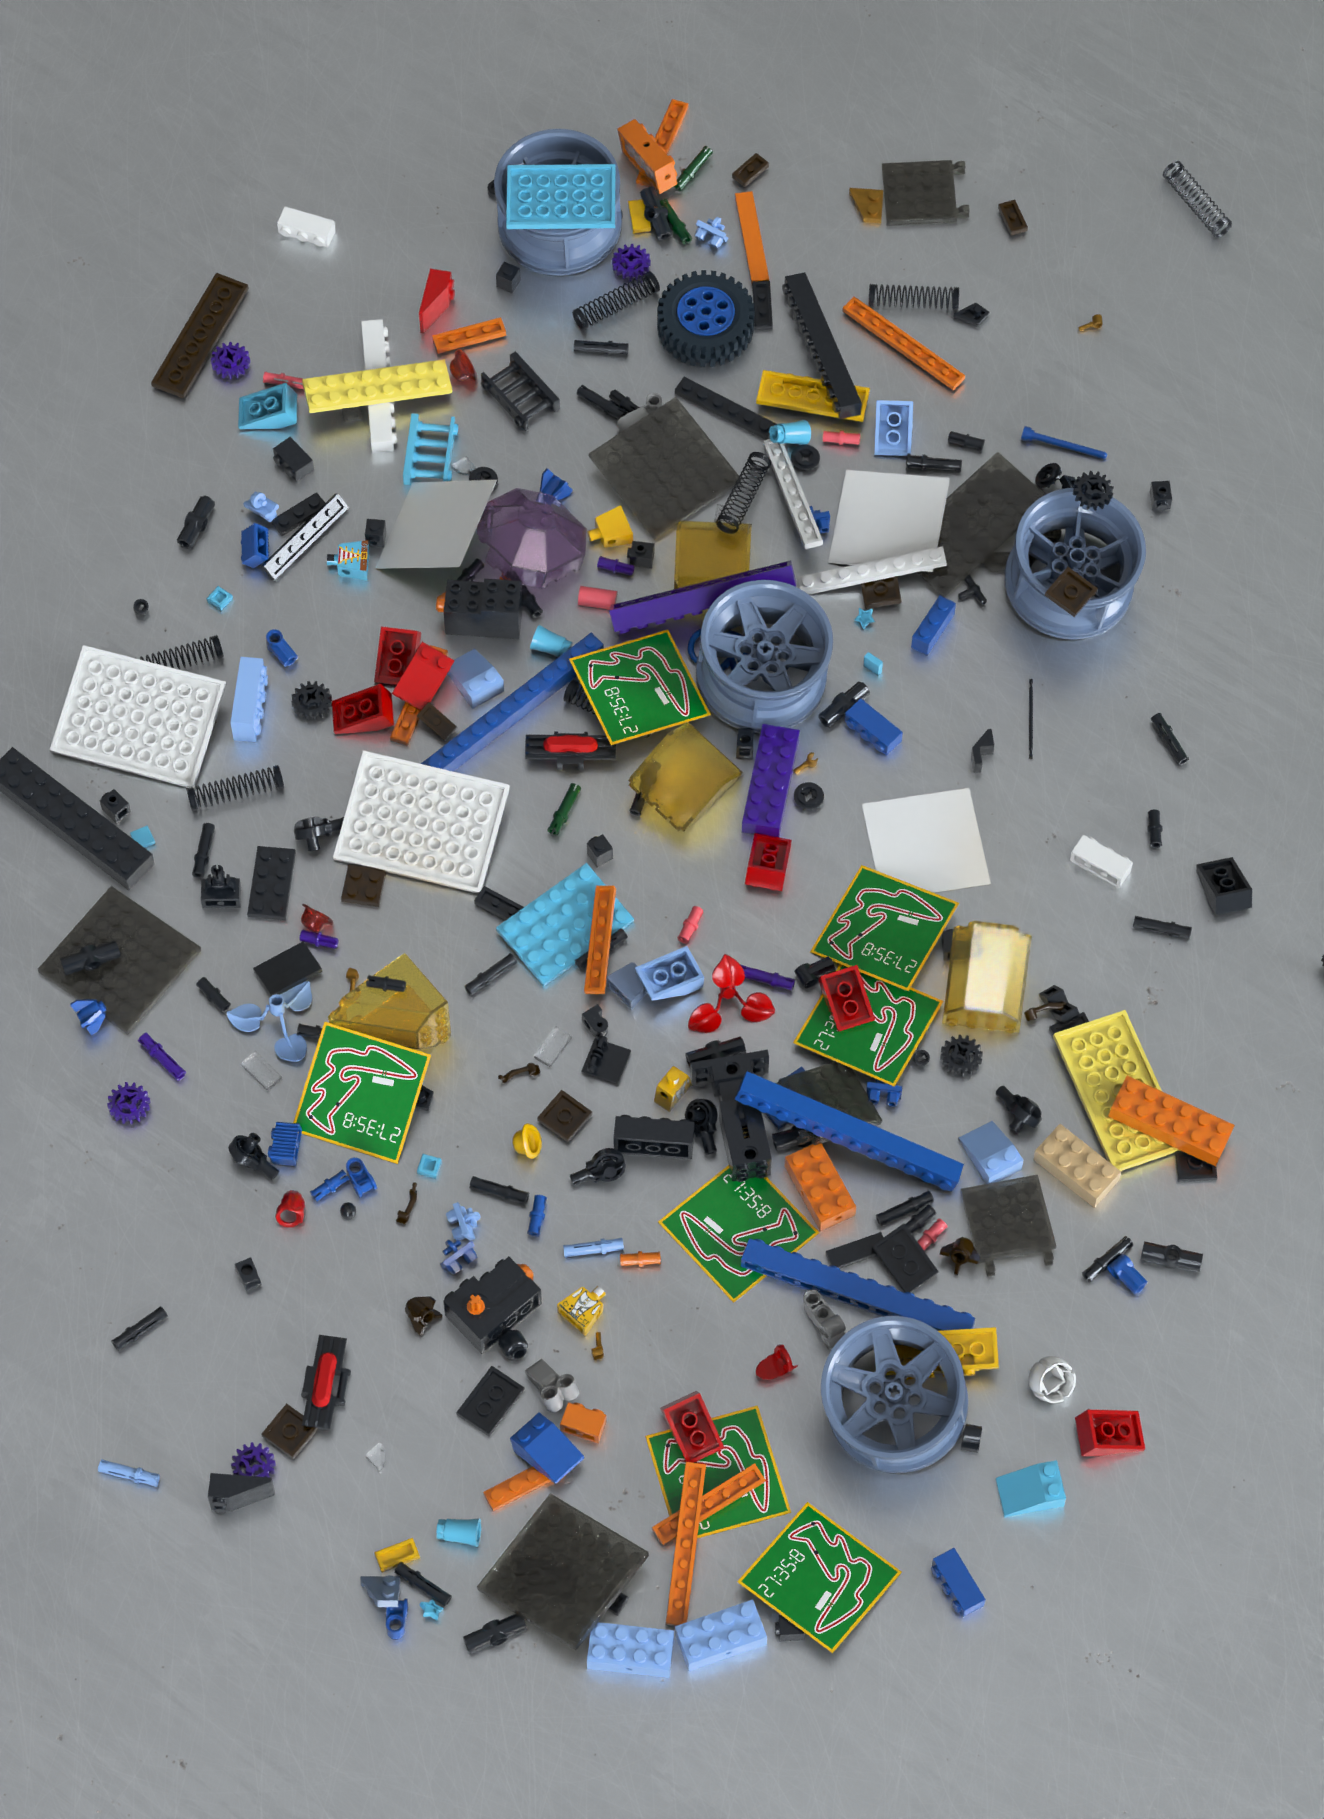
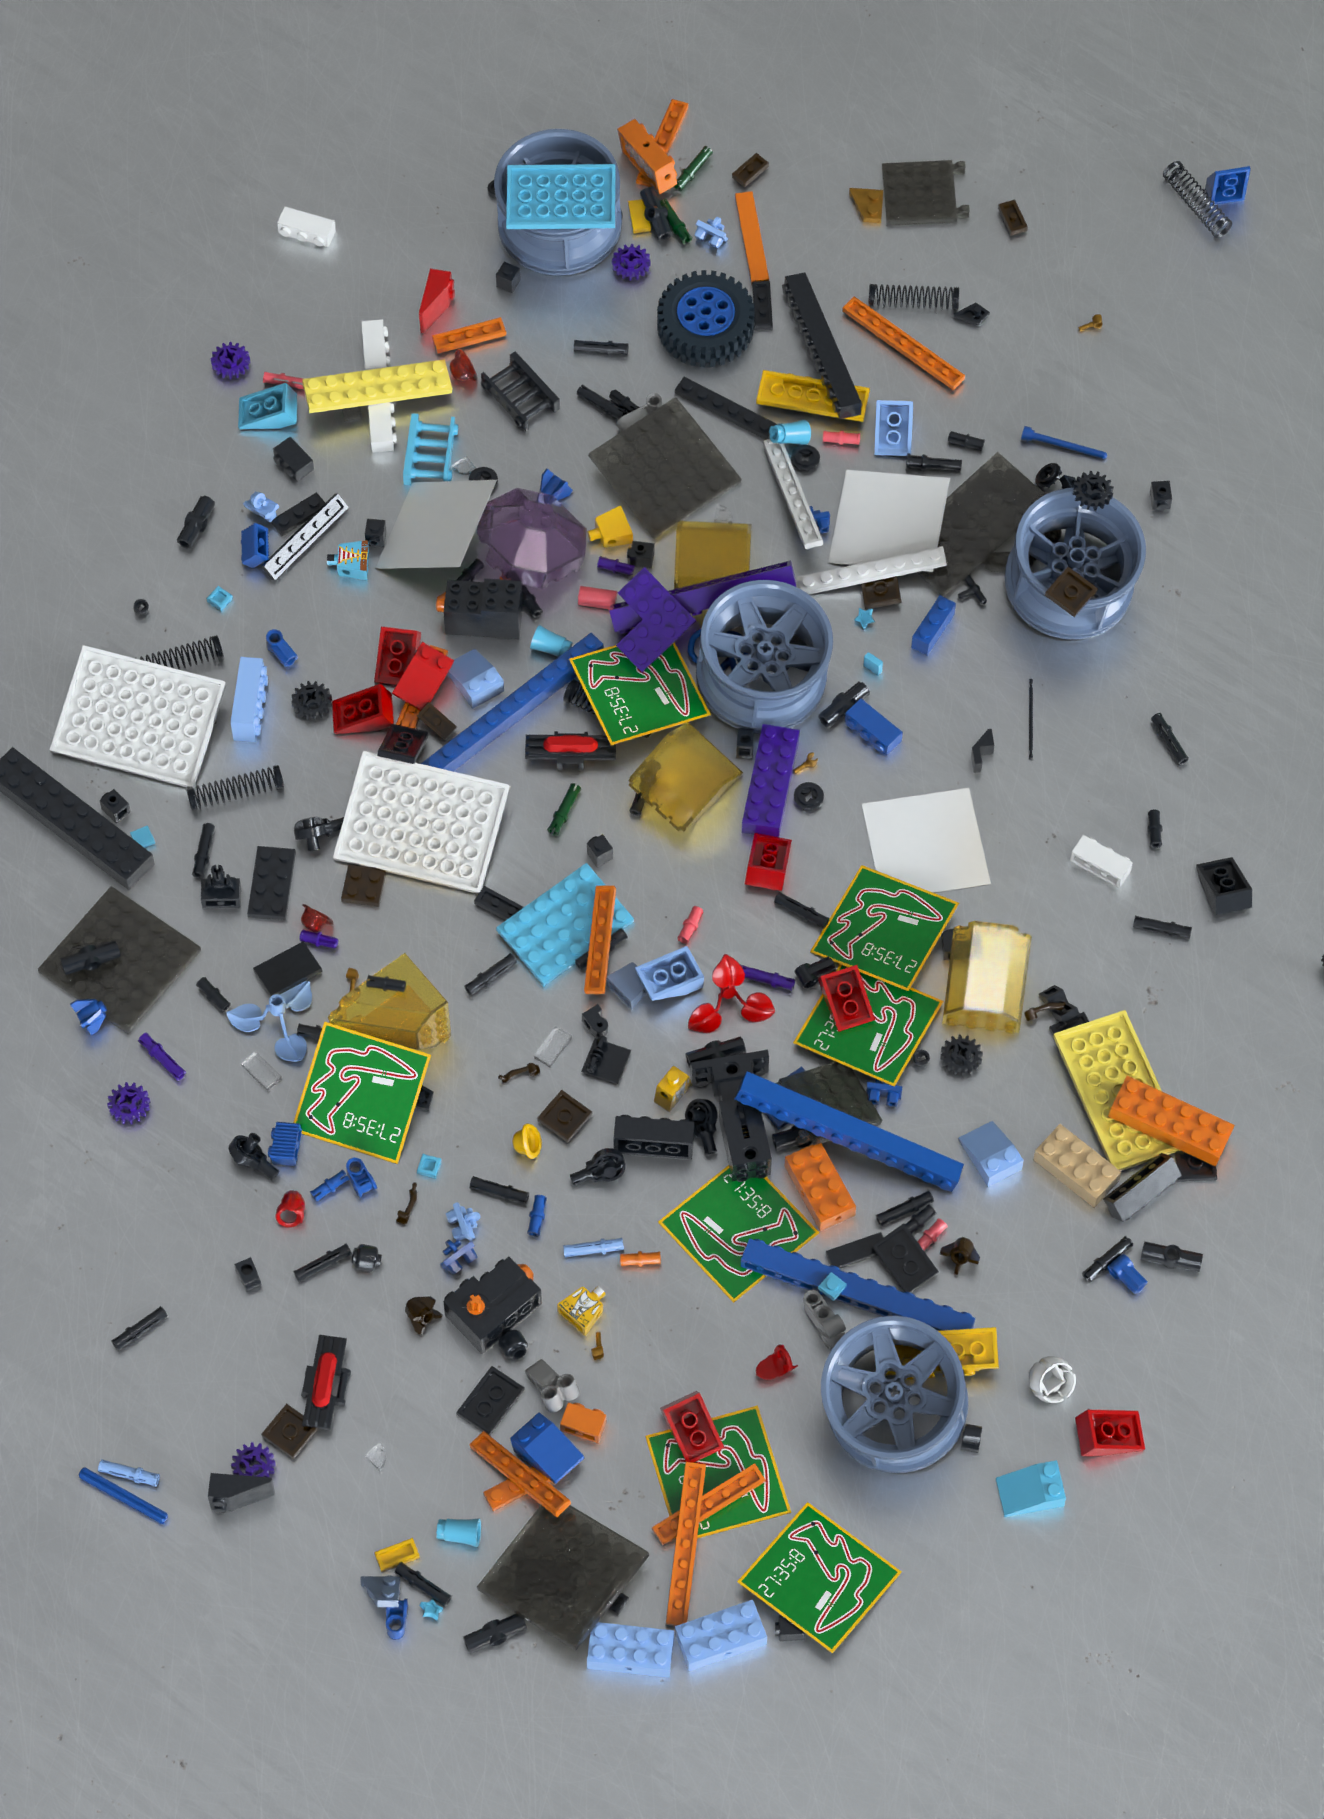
(123, 1495): none -> blue axle
(199, 335): dark brown plate -> none
(328, 1259): none -> black pin
(344, 1213): black hinge -> none
(366, 1257): none -> black head
(403, 743): none -> black tile
(520, 1474): none -> orange tile
(646, 277): black piece -> none
(661, 624): none -> dark purple plate
(754, 454): black piece -> none
(802, 910): none -> black pin
(832, 1286): none -> medium azure plate
(957, 1582): blue brick -> none
(1008, 1220): clear smoke plate -> none
(1022, 1107): black pin -> none
(1142, 1187): none -> brick
(1228, 185): none -> blue slope

